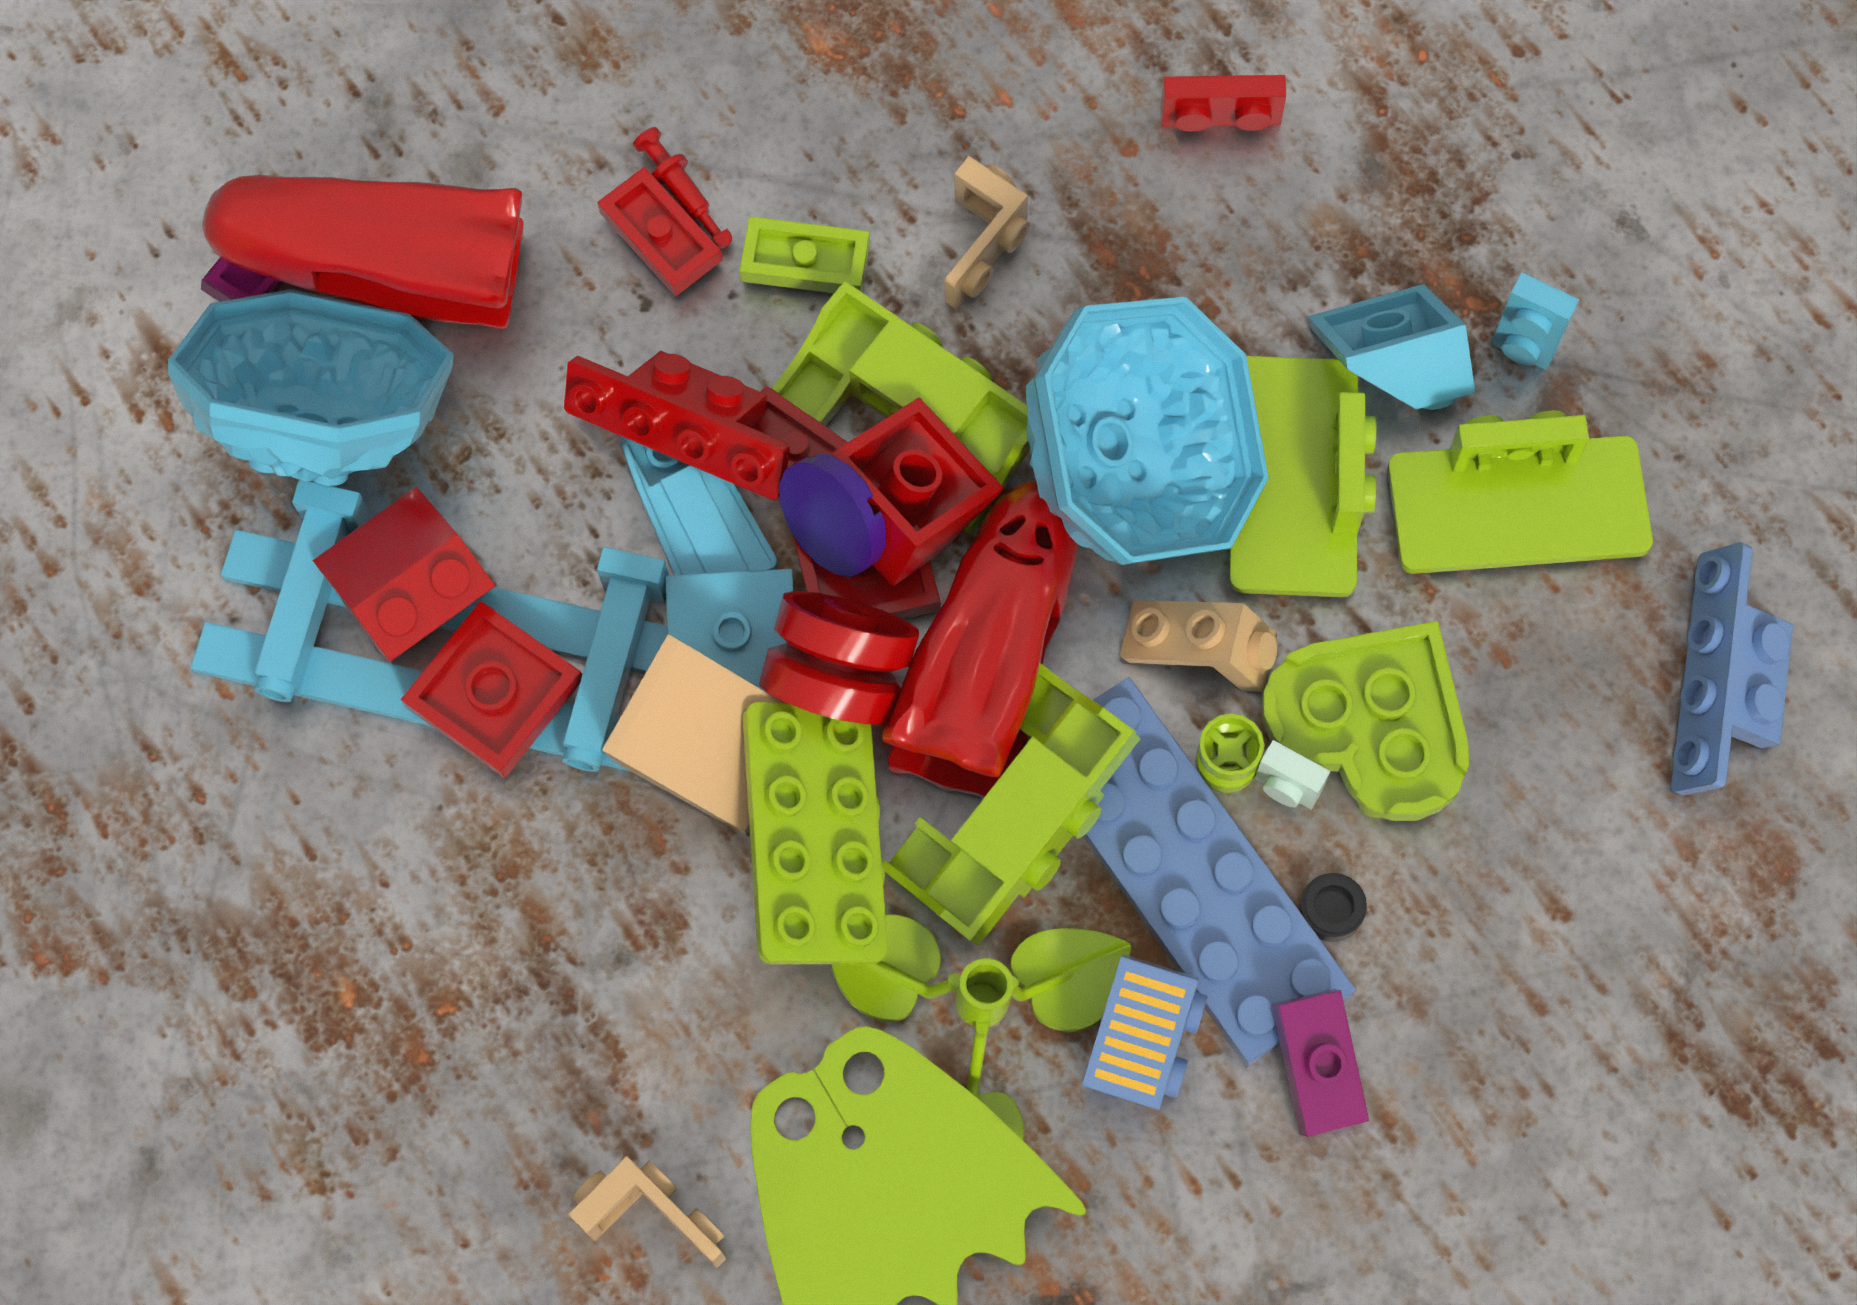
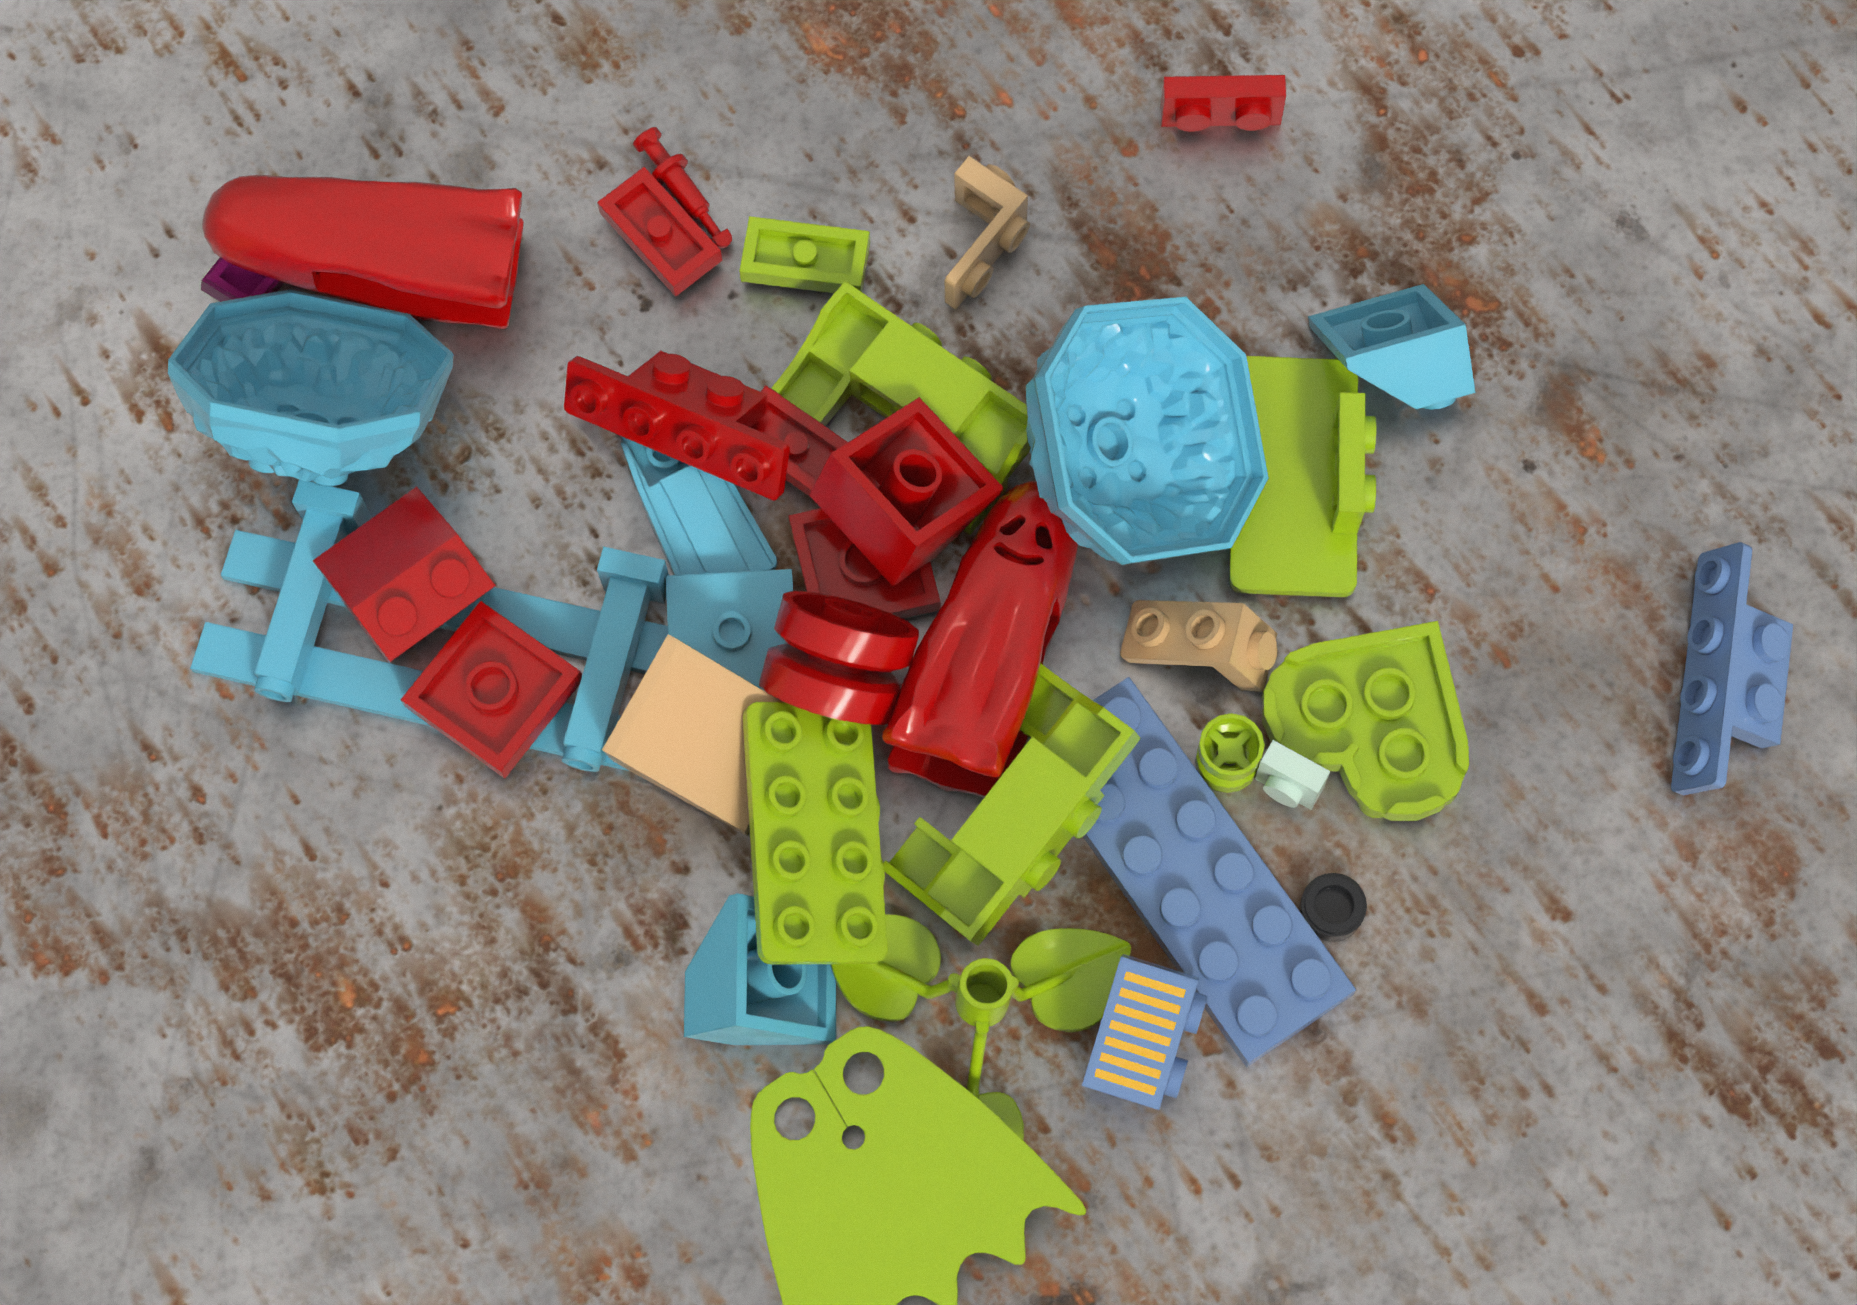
(607, 1197): tan bracket -> none
(746, 1002): none -> medium azure slope
(831, 514): dark purple tile -> none
(1320, 1062): magenta plate -> none
(1519, 497): lime bracket -> none
(1534, 322): medium azure plate -> none

